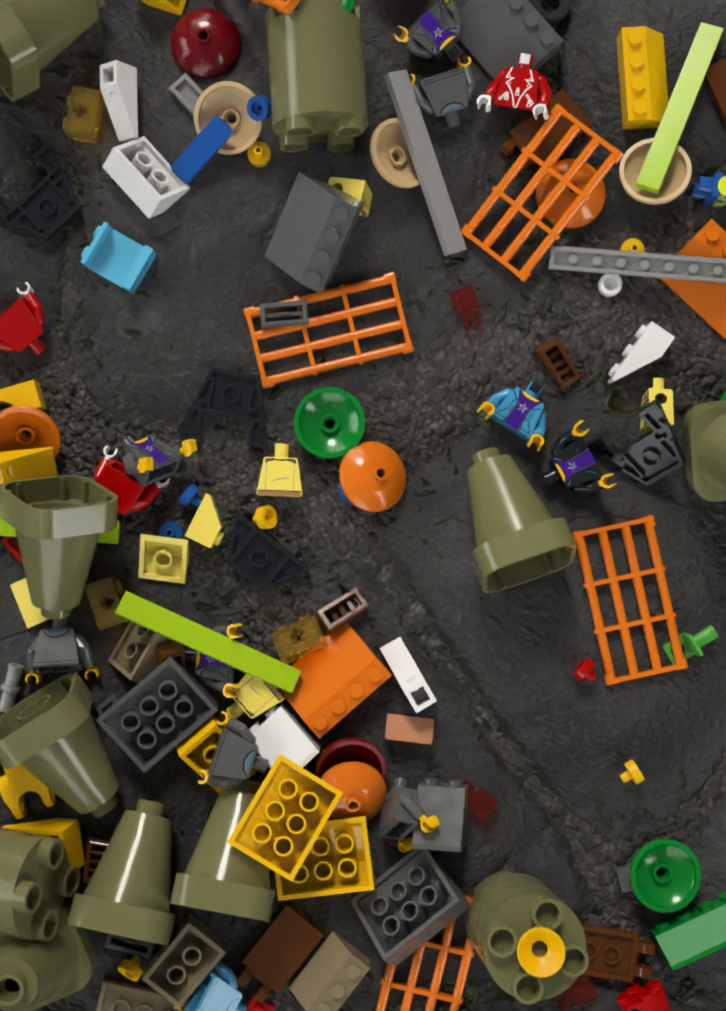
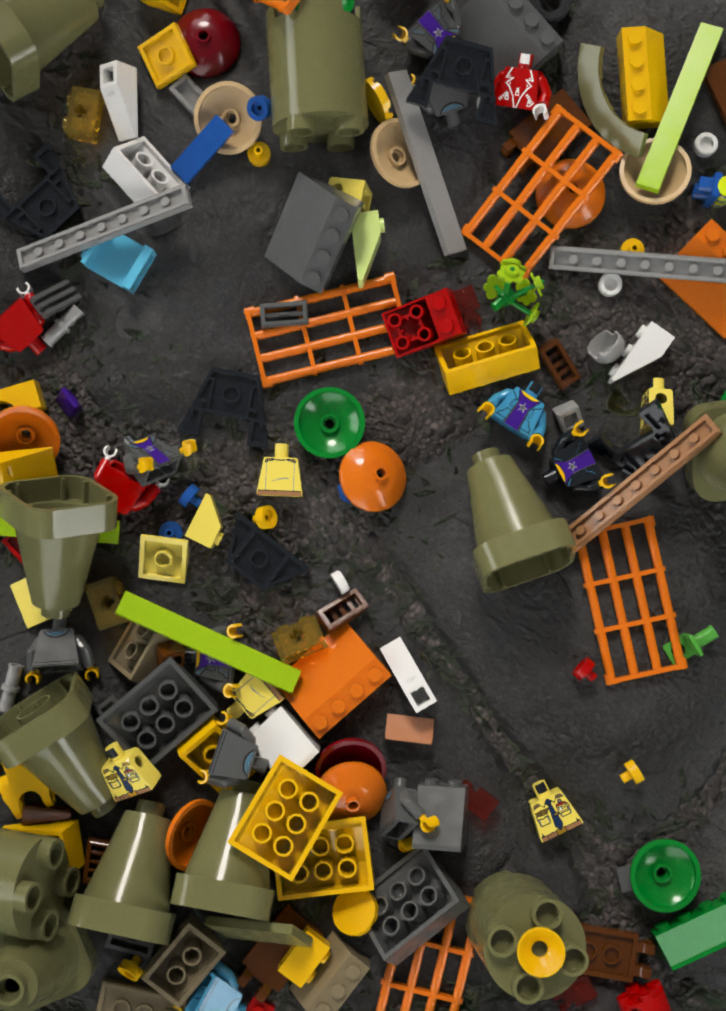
(38, 812): none -> reddish brown slope
(62, 325): none -> light grey pin
(64, 285): none -> dark grey tile
(68, 402): none -> dark purple slope
(104, 228): none -> light grey tile
(128, 772): none -> light yellow torso
(167, 56): none -> yellow tile
(185, 832): none -> orange dish
(259, 931): none -> olive tile
(301, 962): none -> yellow brick
(340, 582): none -> white tile
(355, 912): none -> yellow tile
(366, 241): none -> yellowish green slope
(378, 100): none -> yellow tile
(424, 323): none -> red slope
(464, 68): none -> black wing
(487, 357): none -> yellow slope
(499, 287): none -> lime plant
(552, 812): none -> torso
(567, 415): none -> light grey slope
(598, 106): none -> olive tile
(606, 347): none -> light grey hair
(644, 480): none -> medium nougat tile
(705, 144): none -> white tile

